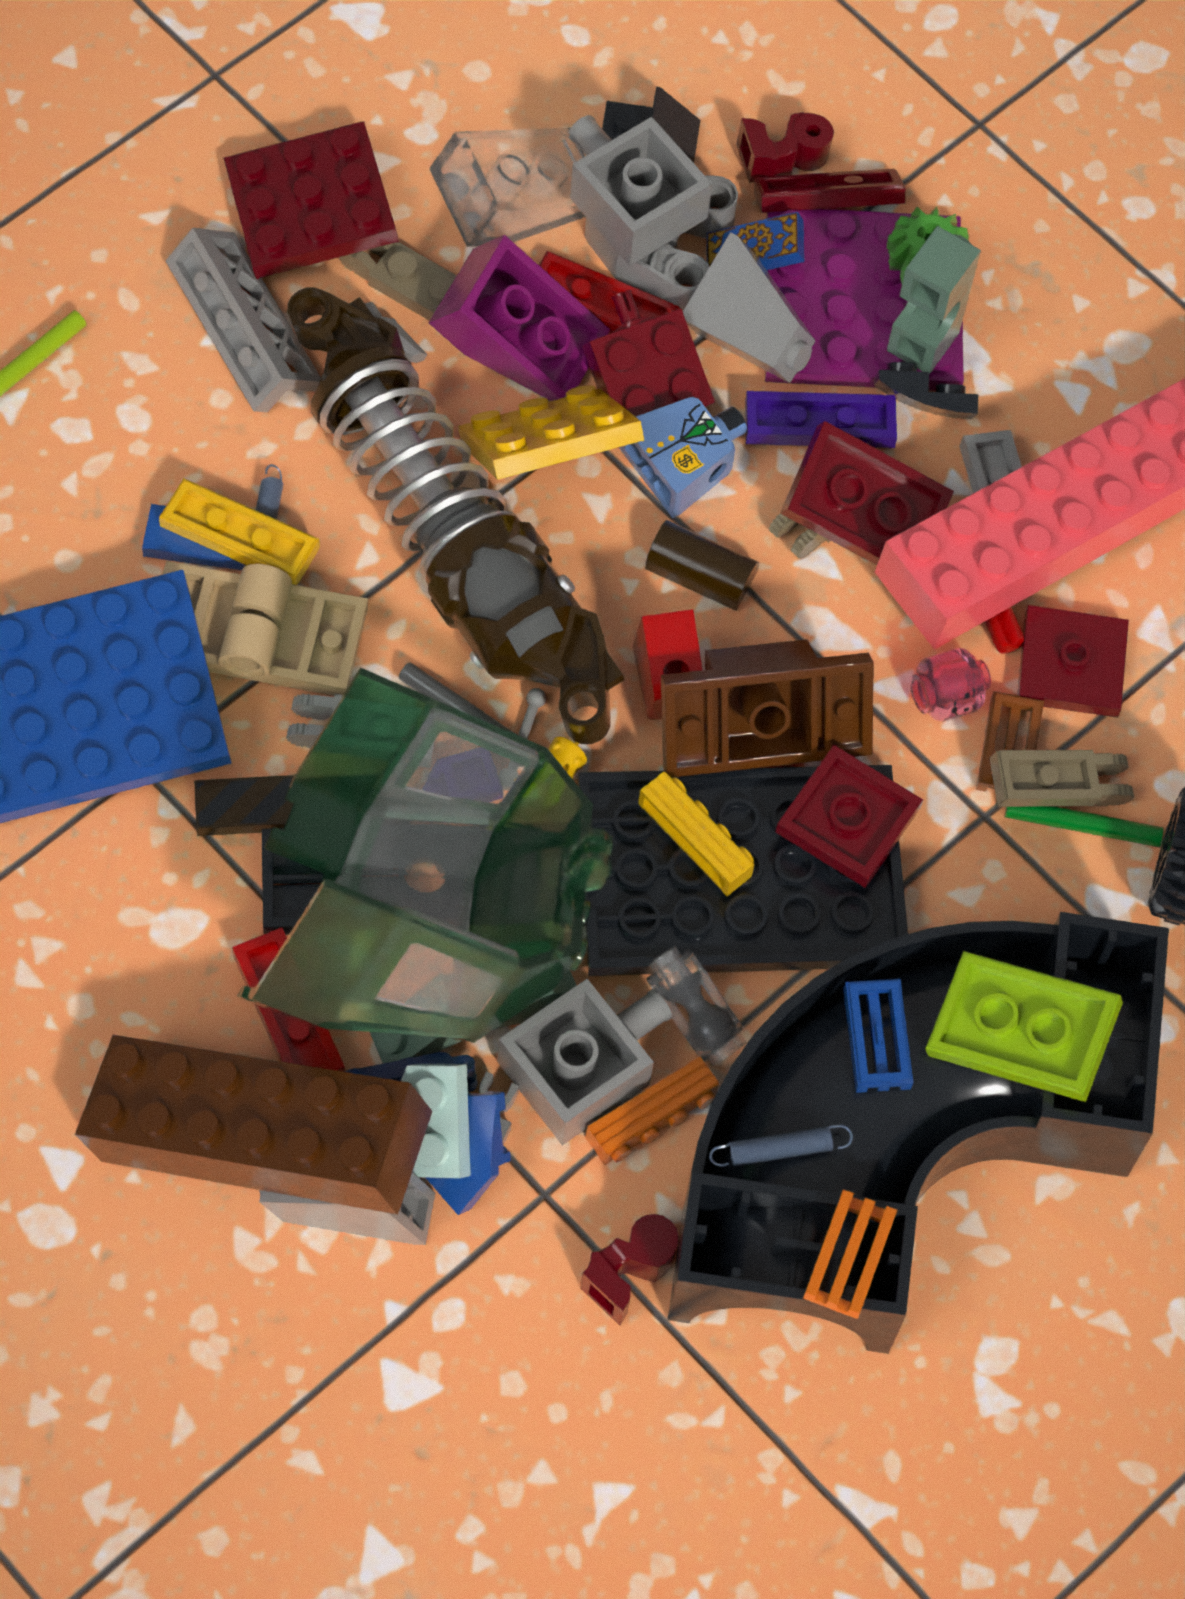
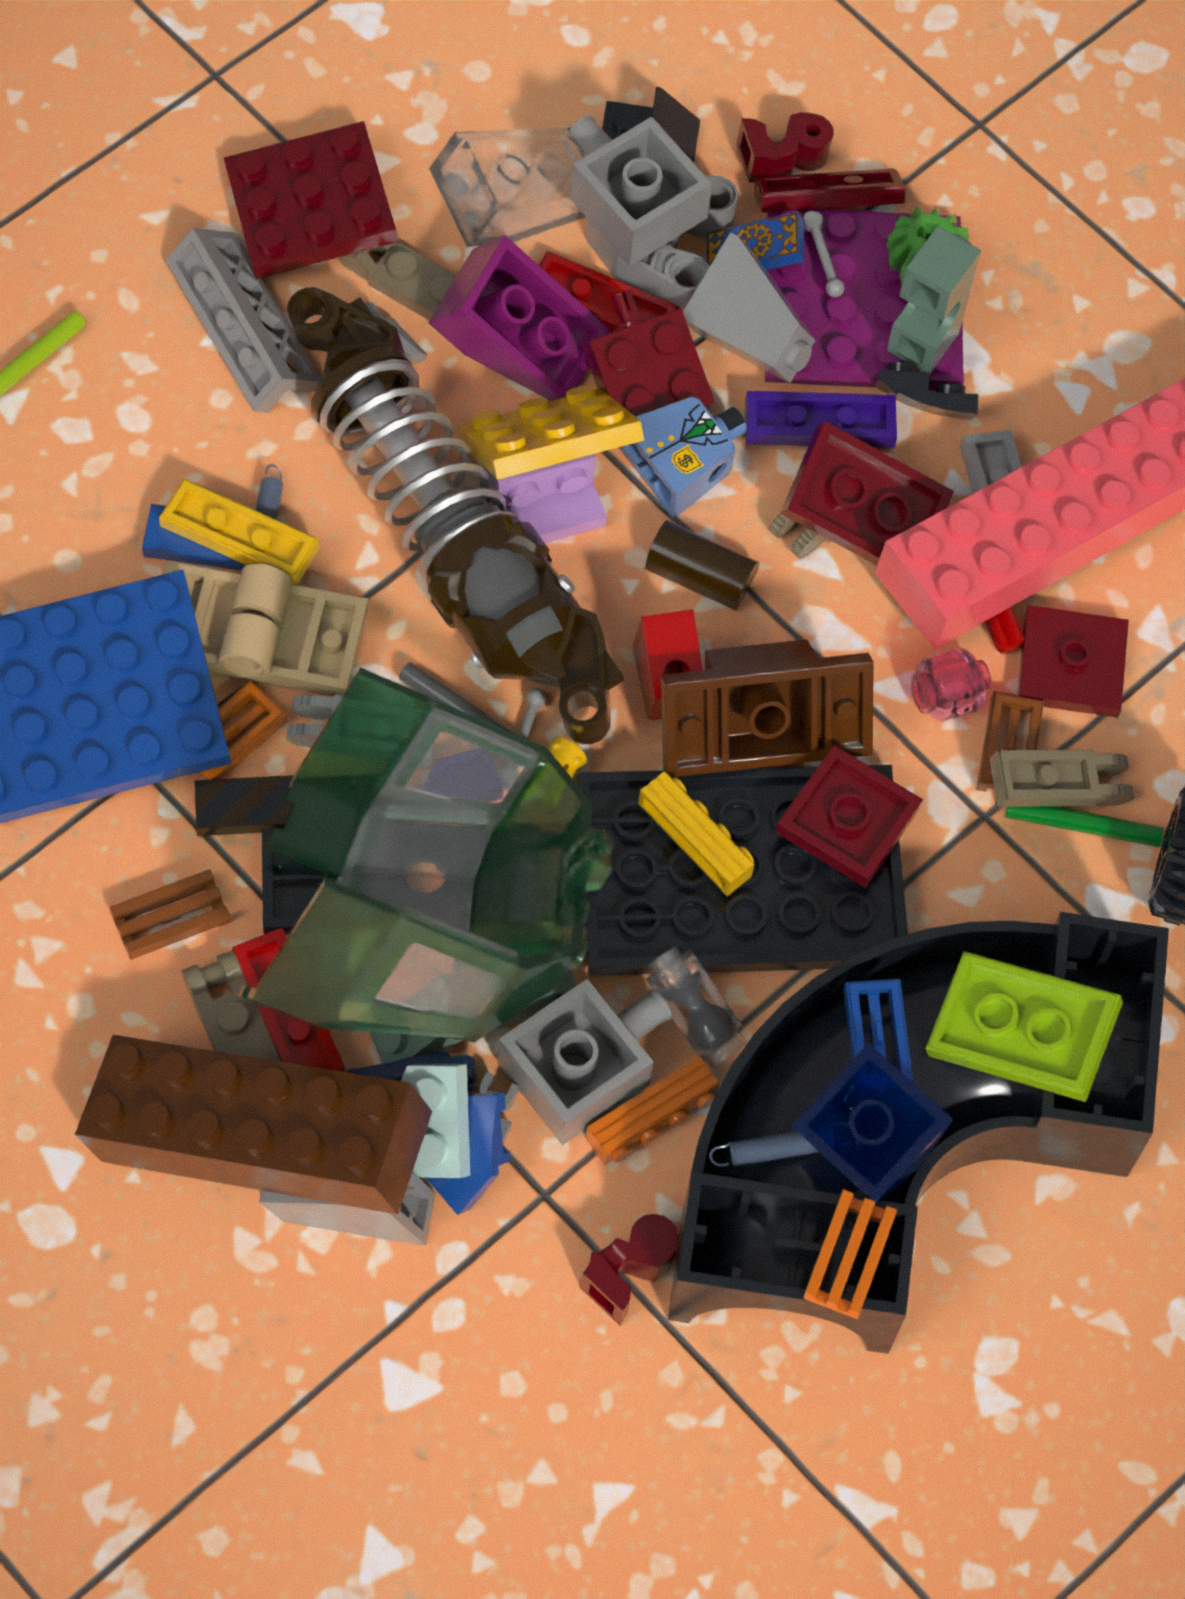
(162, 897): none -> dark orange tile
(229, 1021): none -> dark tan plate
(260, 733): none -> orange tile
(555, 498): none -> lavender bracket
(813, 223): none -> light grey hinge
(873, 1124): none -> clear blue slope

